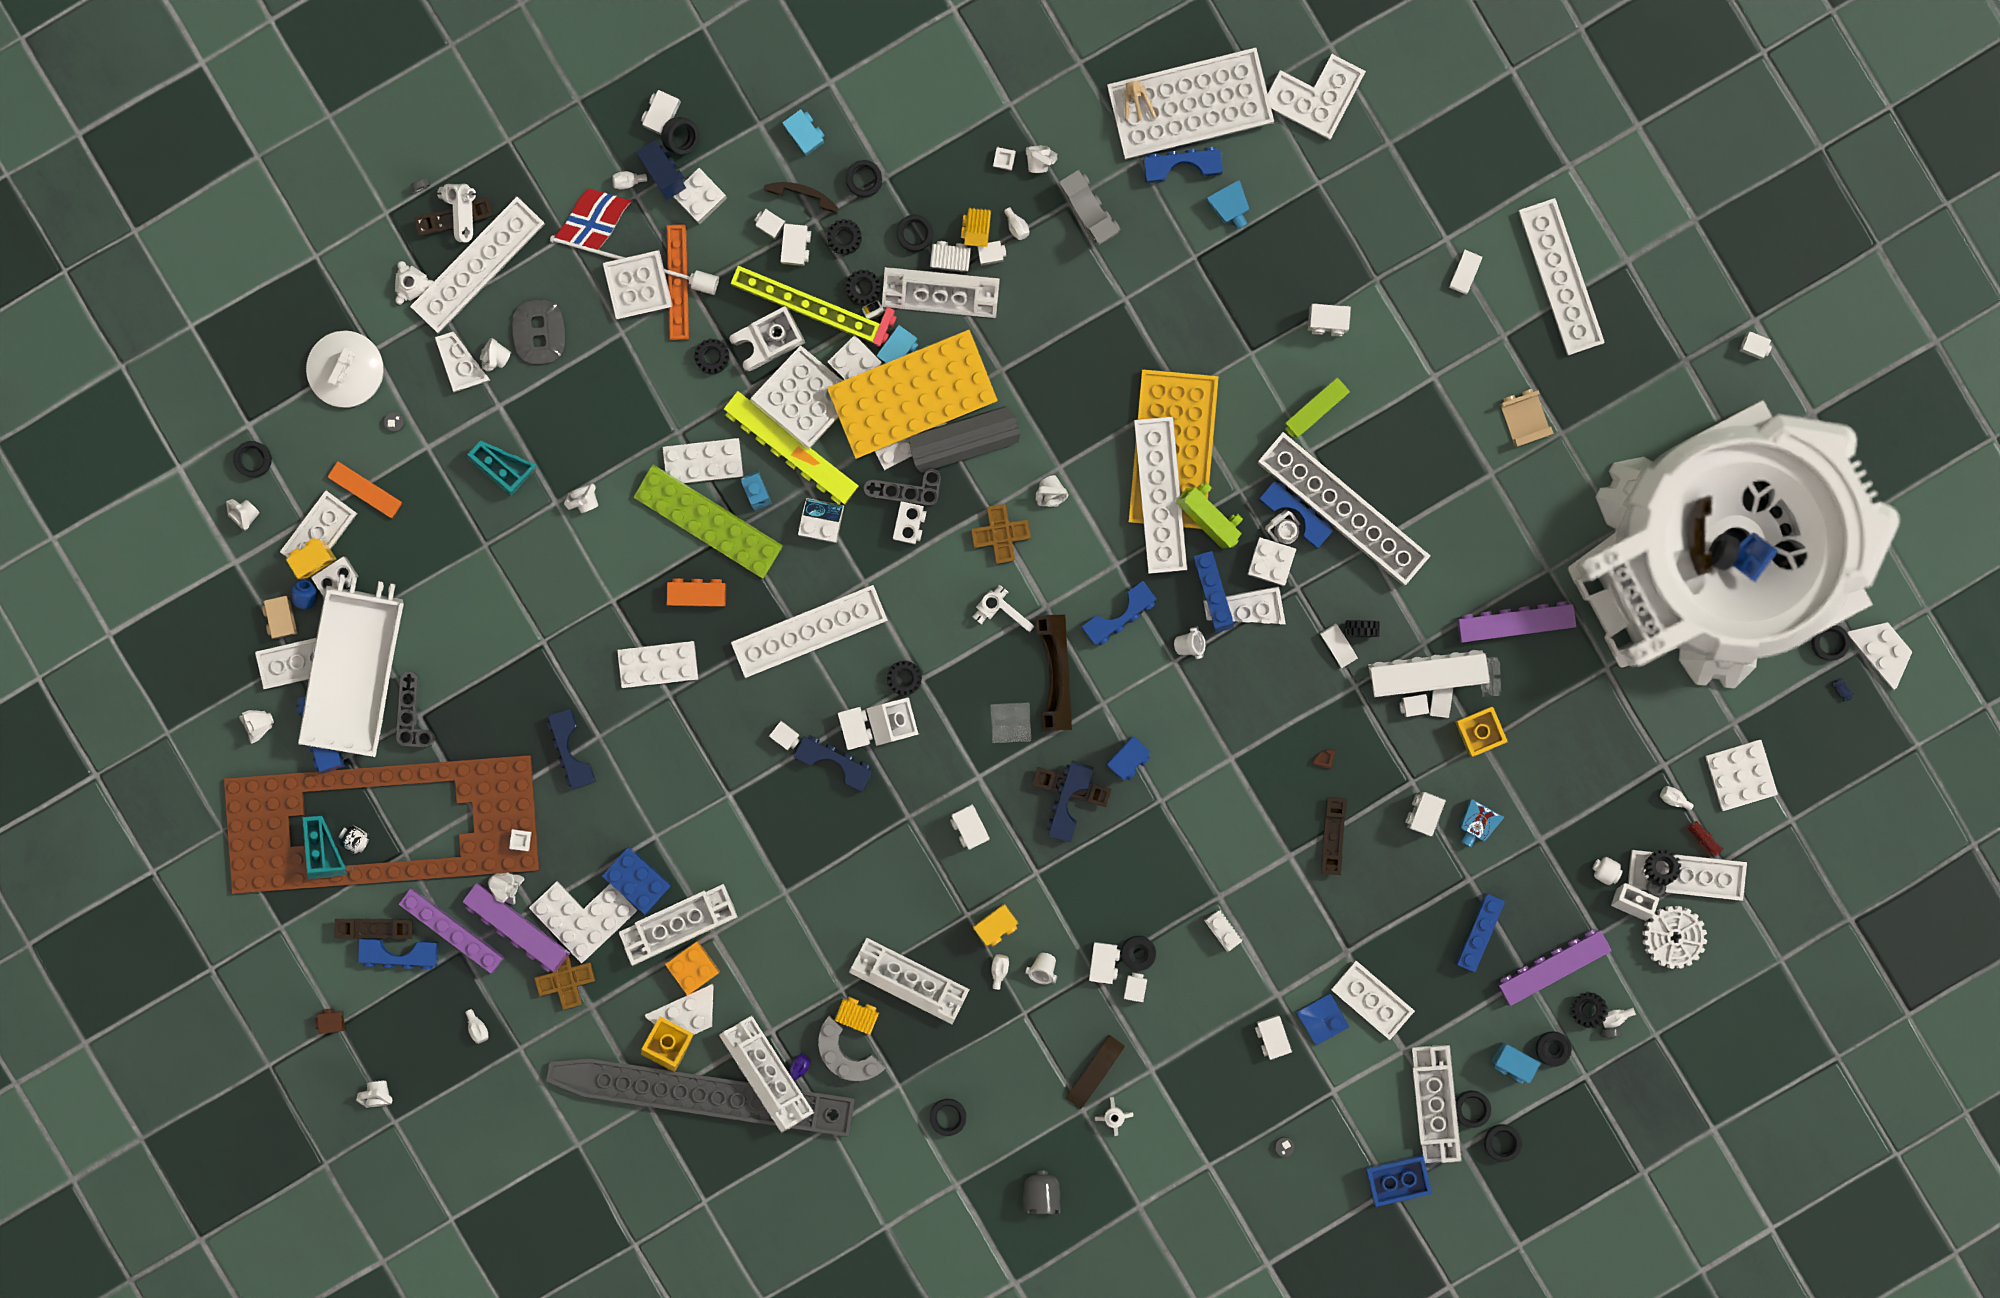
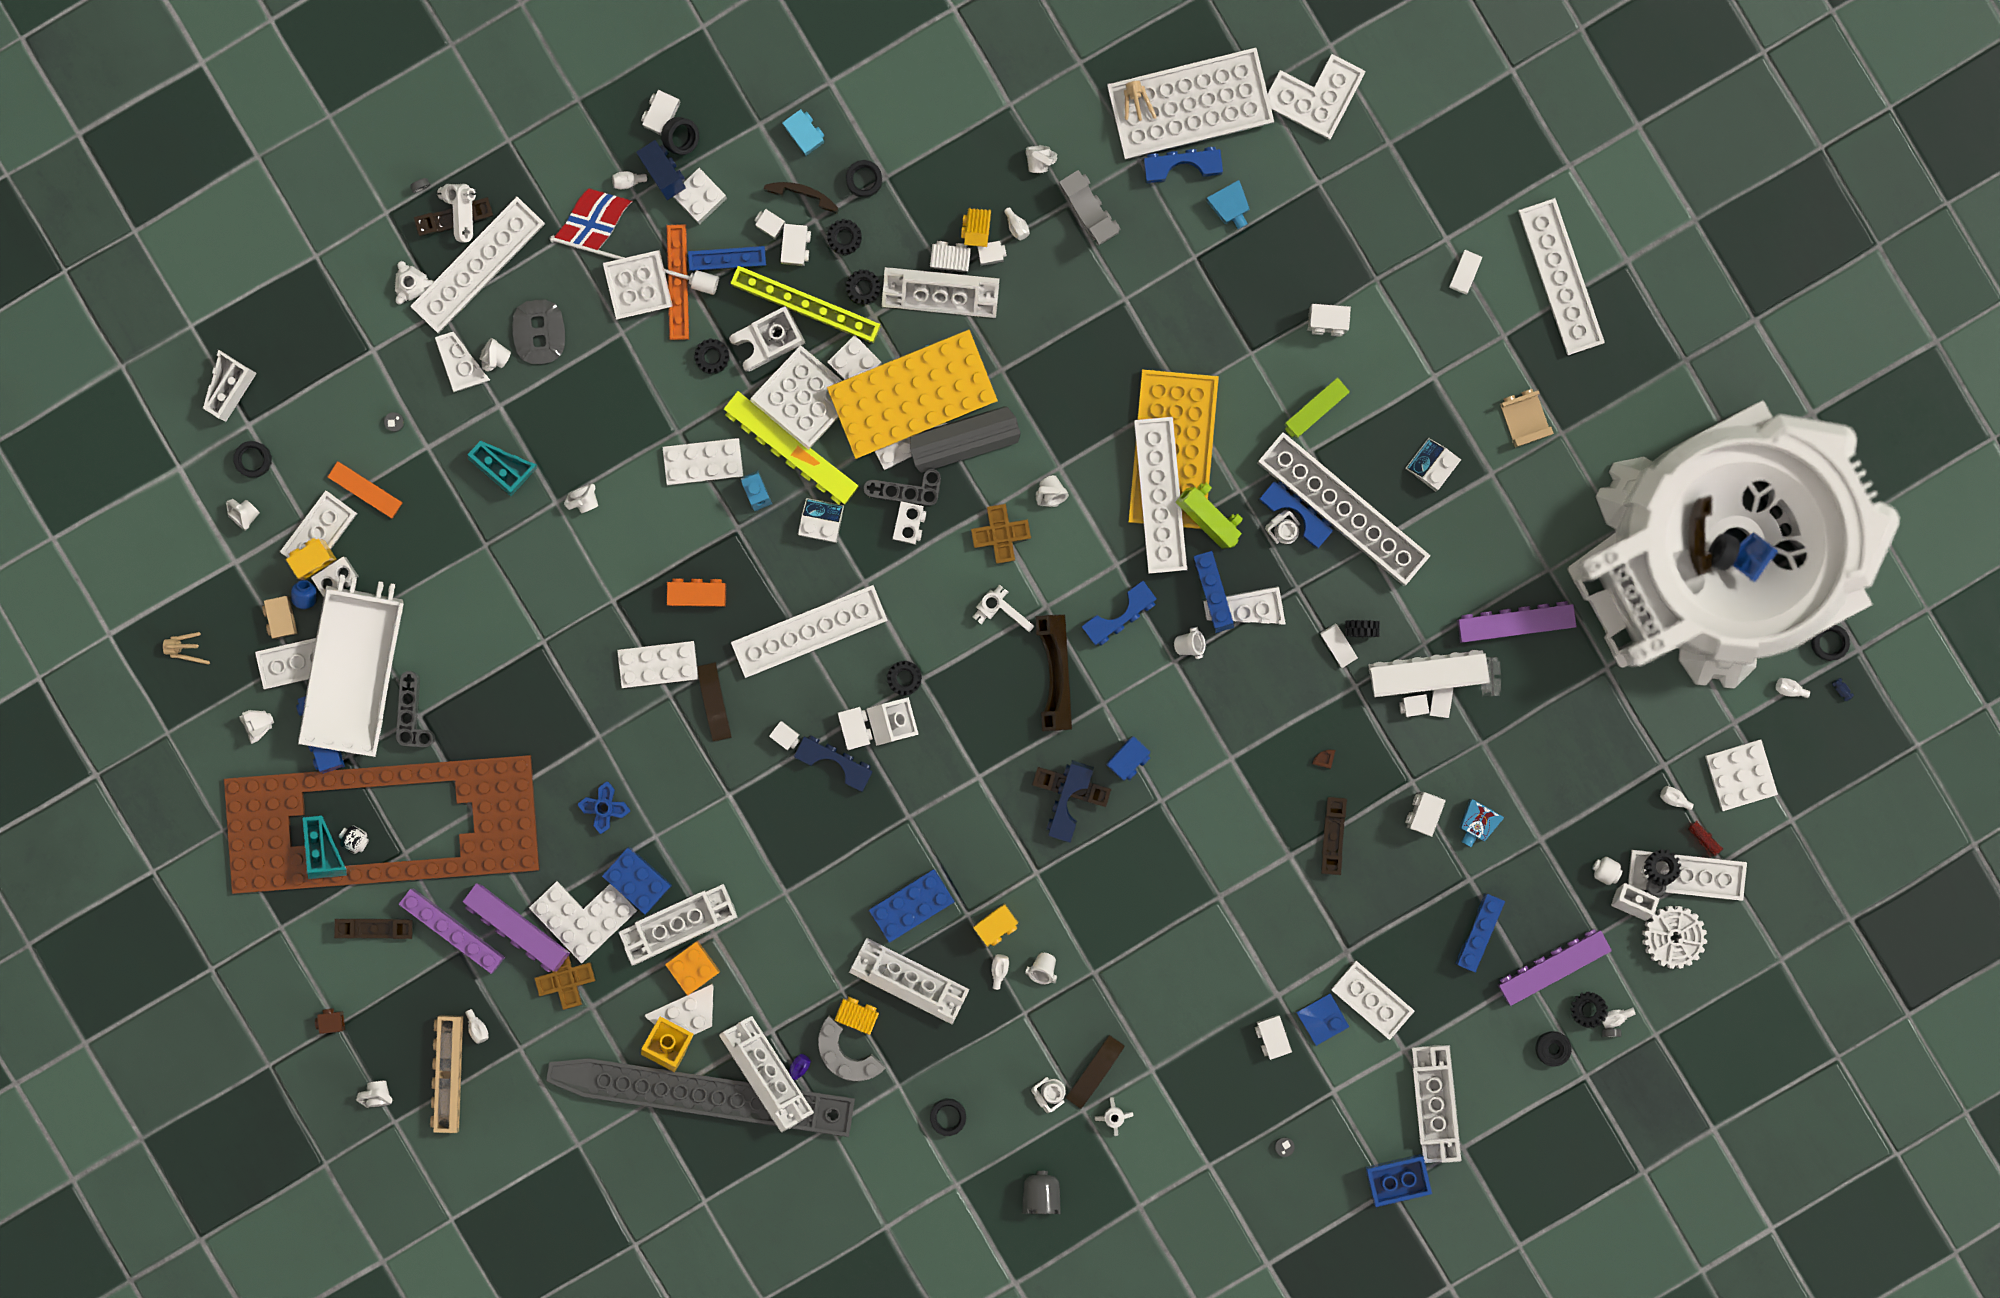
(173, 647): none -> tan plant
(227, 386): none -> white wedge
(344, 369): white bracket -> none
(374, 951): blue arch -> none
(448, 1074): none -> tan piece
(505, 886): white brick -> none
(520, 840): white plate -> none
(562, 726): dark blue arch -> none
(593, 806): none -> blue plant
(708, 521): lime plate -> none
(714, 702): none -> dark brown slope
(727, 258): none -> blue plate
(873, 310): slope -> none
(888, 320): coral plate -> none
(898, 345): medium azure brick -> none
(900, 233): black tyre -> none
(911, 905): none -> blue brick
(970, 827): white brick -> none
(1004, 158): white plate -> none
(1010, 722): clear brick -> none
(1051, 1092): none -> white piece
(1103, 963): white brick -> none
(1135, 987): white brick -> none
(1149, 953): black tyre -> none
(1222, 930): white brick -> none
(1271, 561): white brick -> none
(1433, 464): none -> slope
(1481, 731): yellow brick -> none
(1486, 1104): black tyre -> none
(1488, 1142): black tyre -> none
(1517, 1063): dark azure brick -> none
(1756, 345): white brick -> none
(1791, 688): none -> white piece
(1883, 650): white wing -> none

